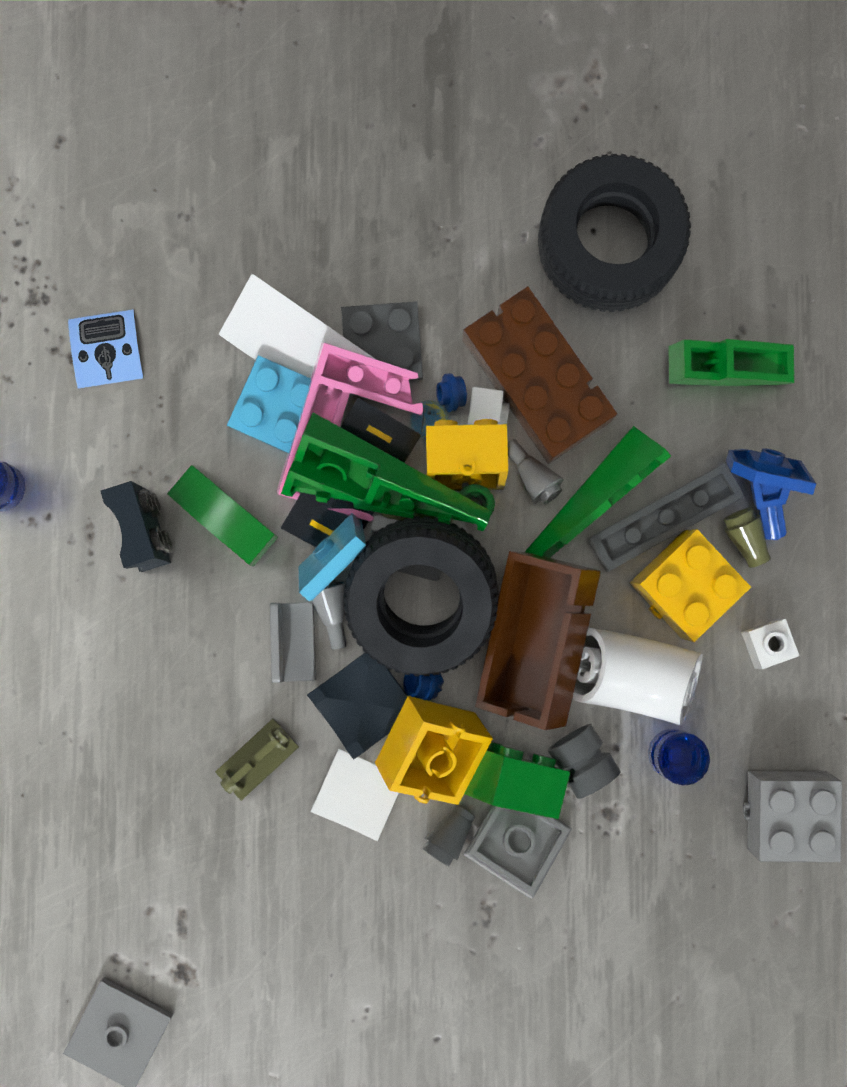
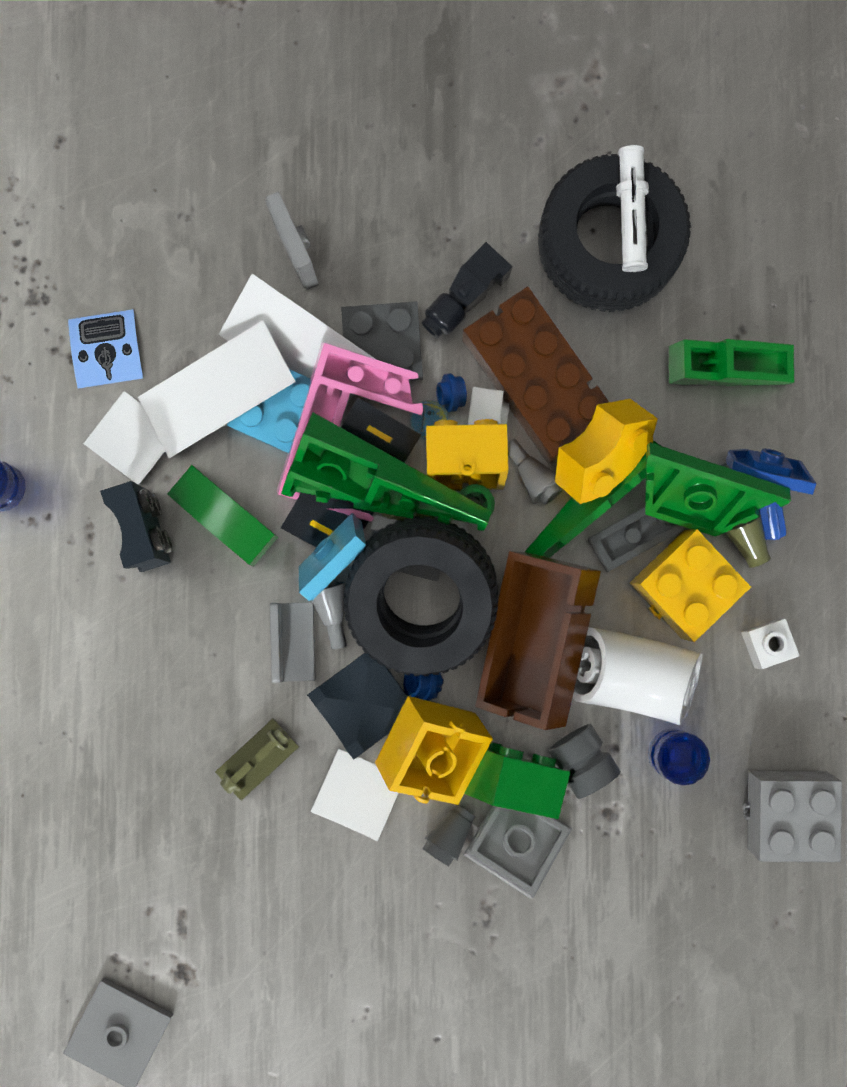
(127, 439): none -> white sticker
(216, 389): none -> white sticker
(293, 239): none -> light grey plate
(468, 289): none -> black piece
(605, 450): none -> yellow brick
(633, 164): none -> white pin
(704, 493): none -> green wing

